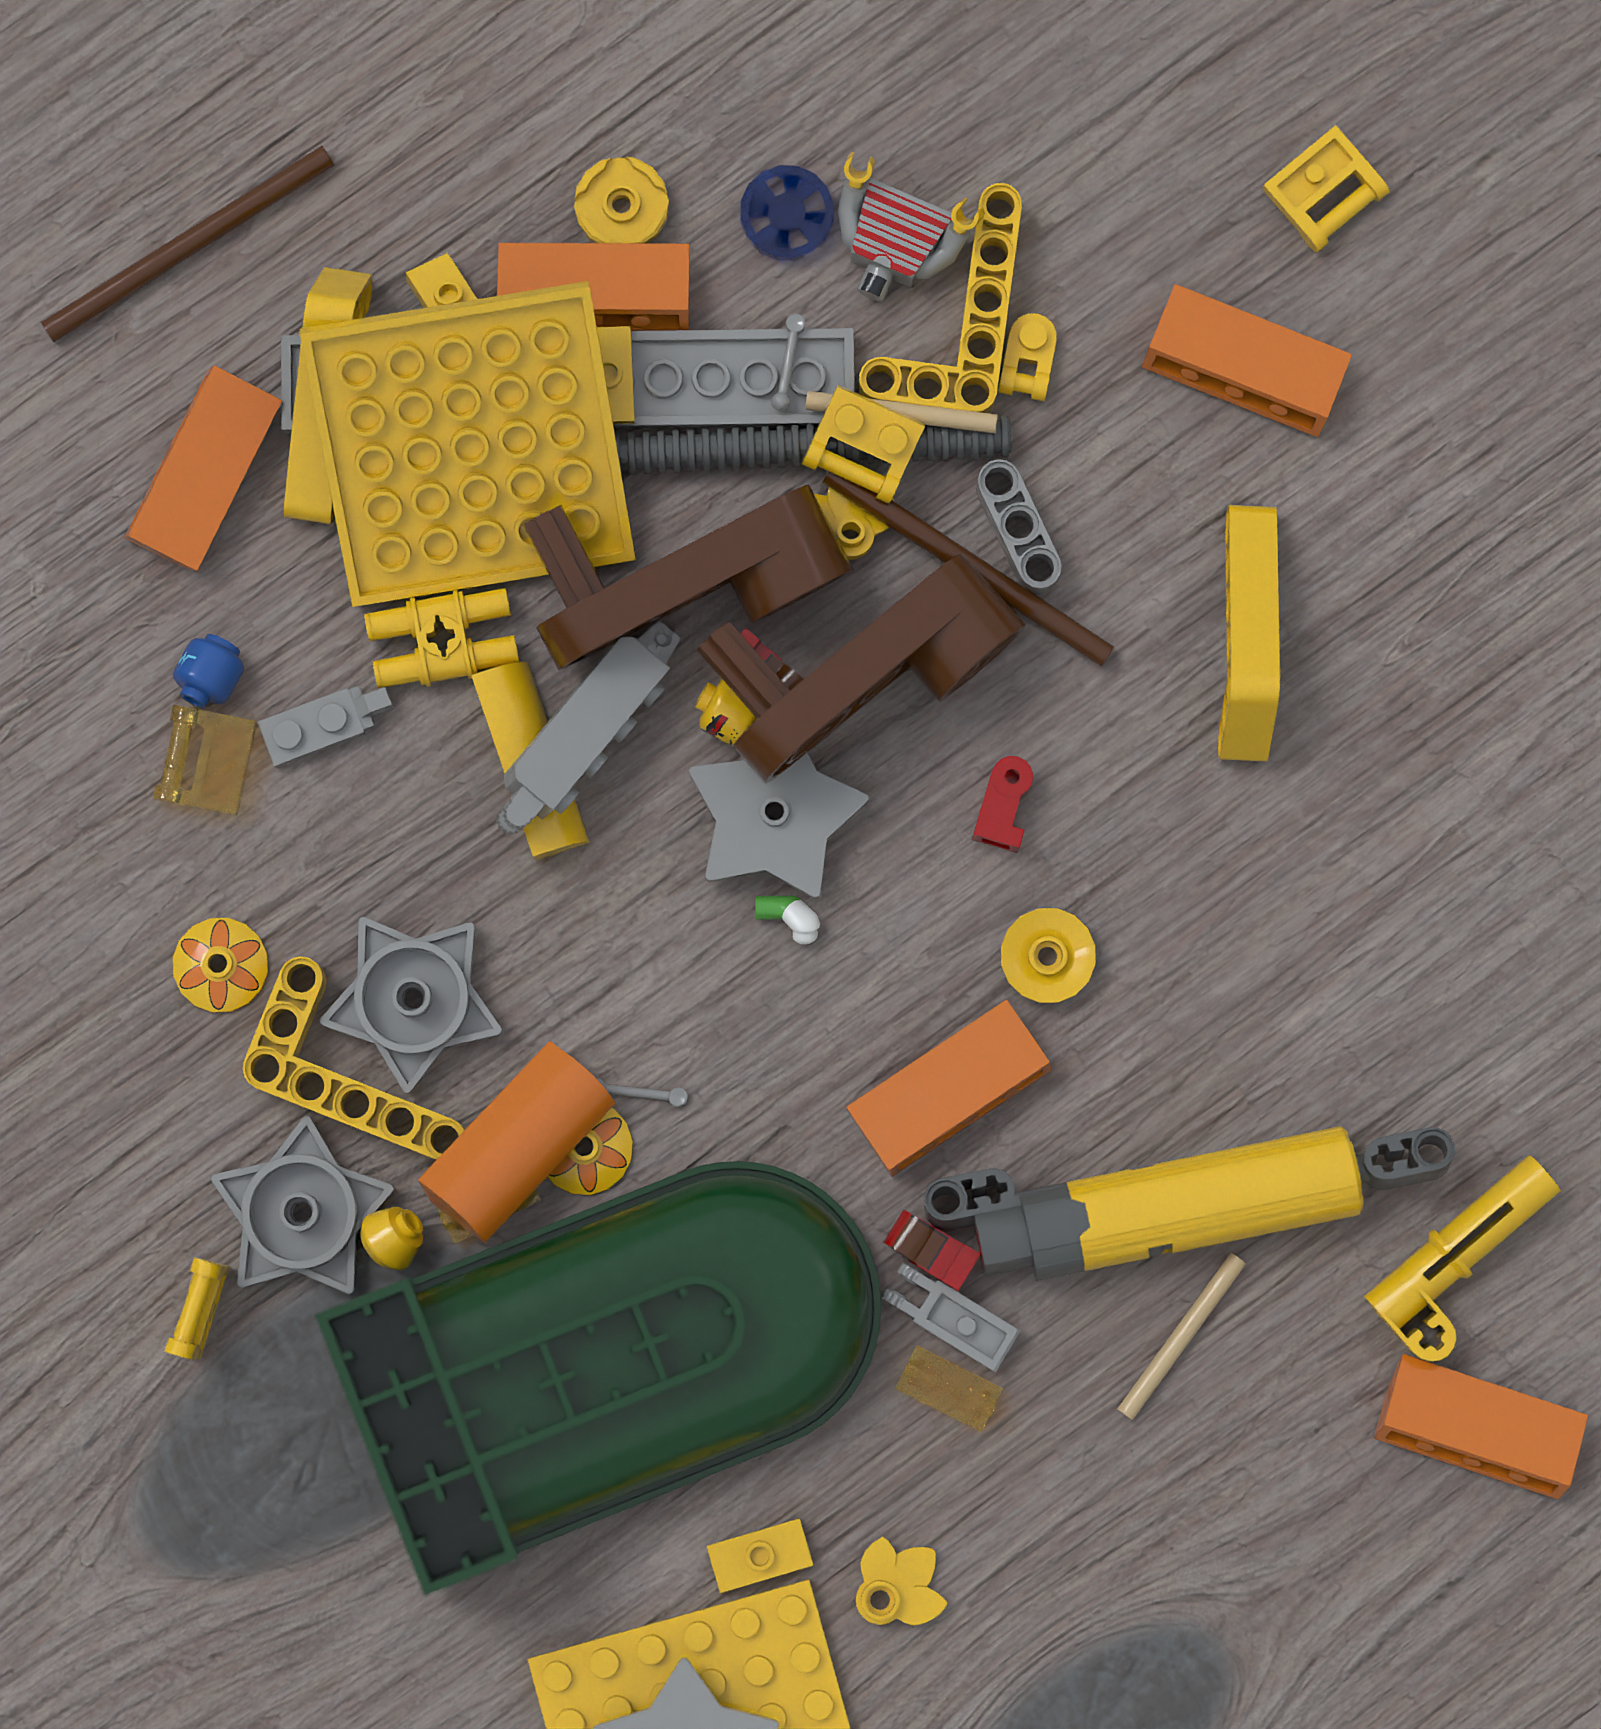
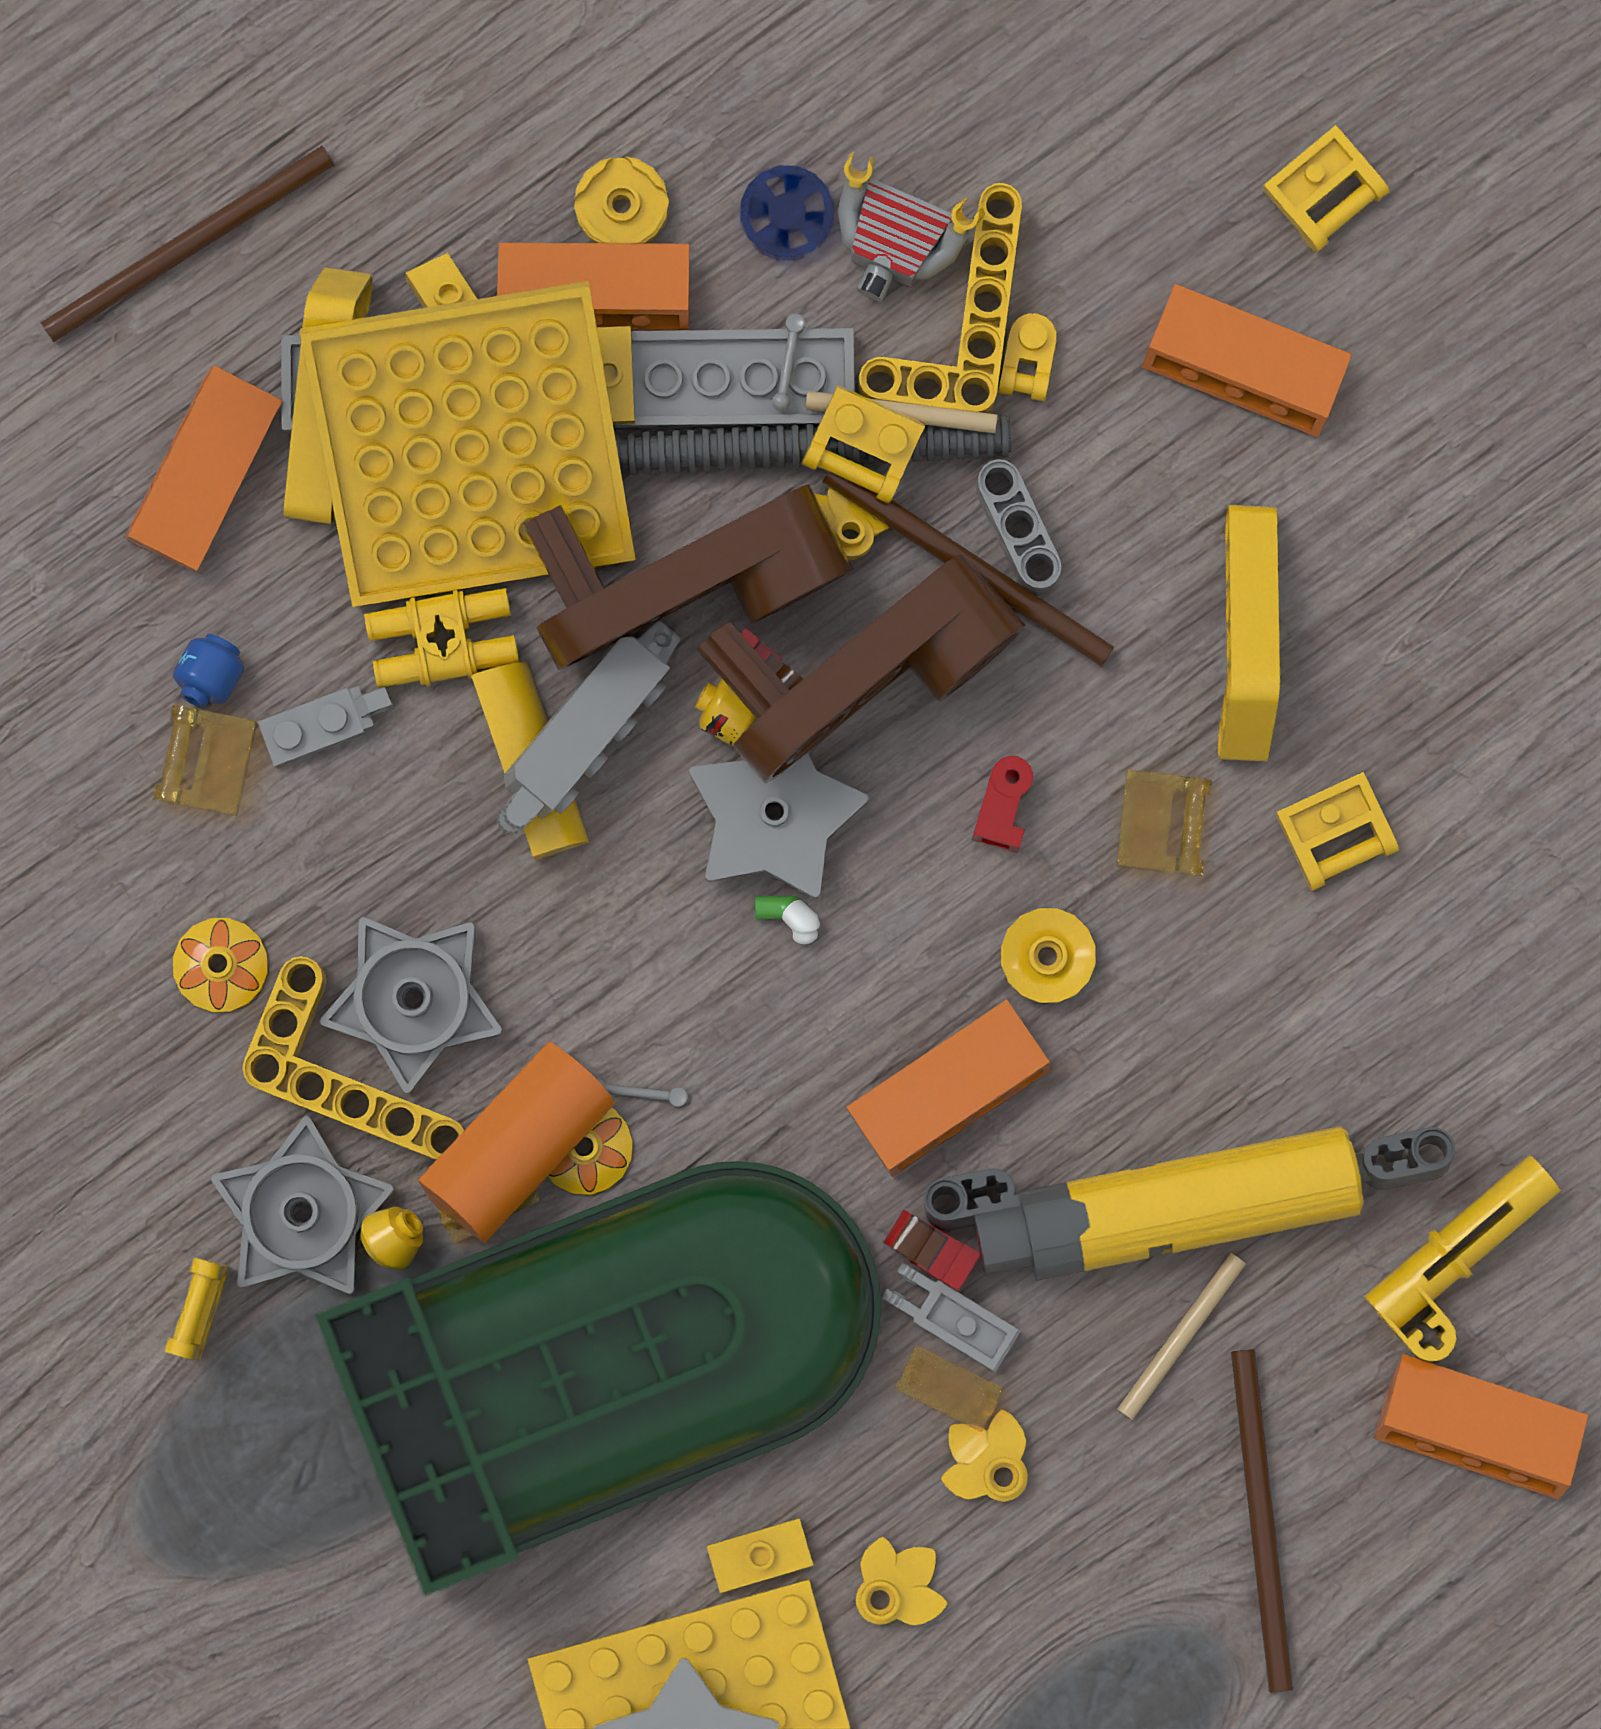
(982, 1454): none -> yellow plate
(1147, 822): none -> clear yellow plate
(1262, 1521): none -> reddish brown piece
(1329, 817): none -> yellow plate

